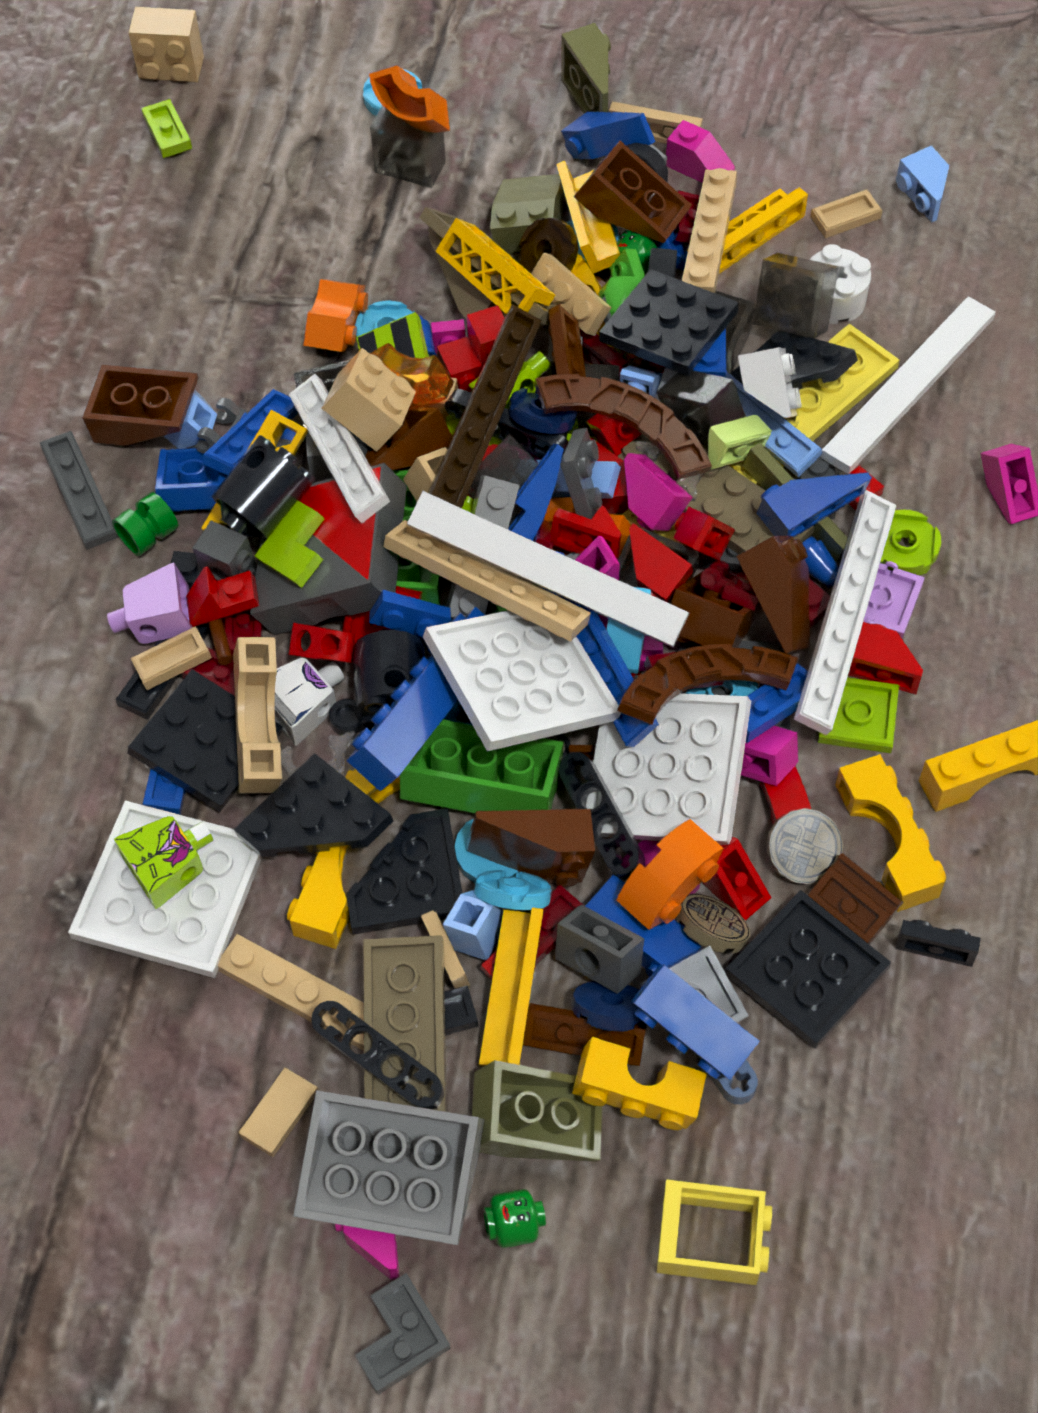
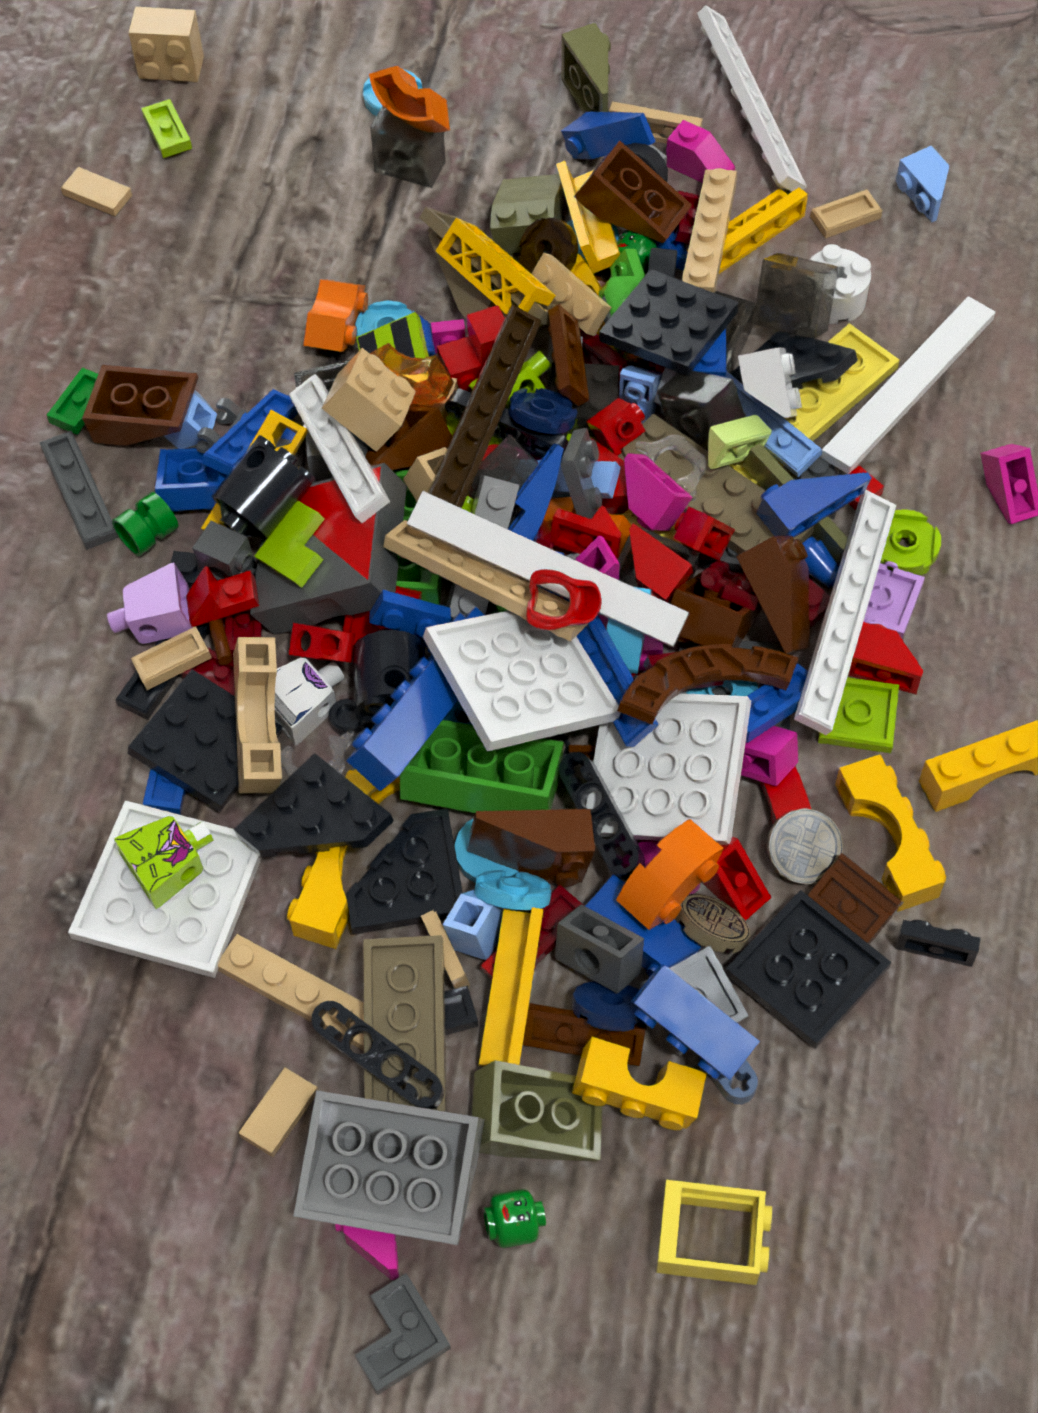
(71, 405): none -> green plate
(96, 191): none -> tan tile
(583, 606): none -> red piece
(629, 406): reddish brown tile -> none
(752, 101): none -> white plate

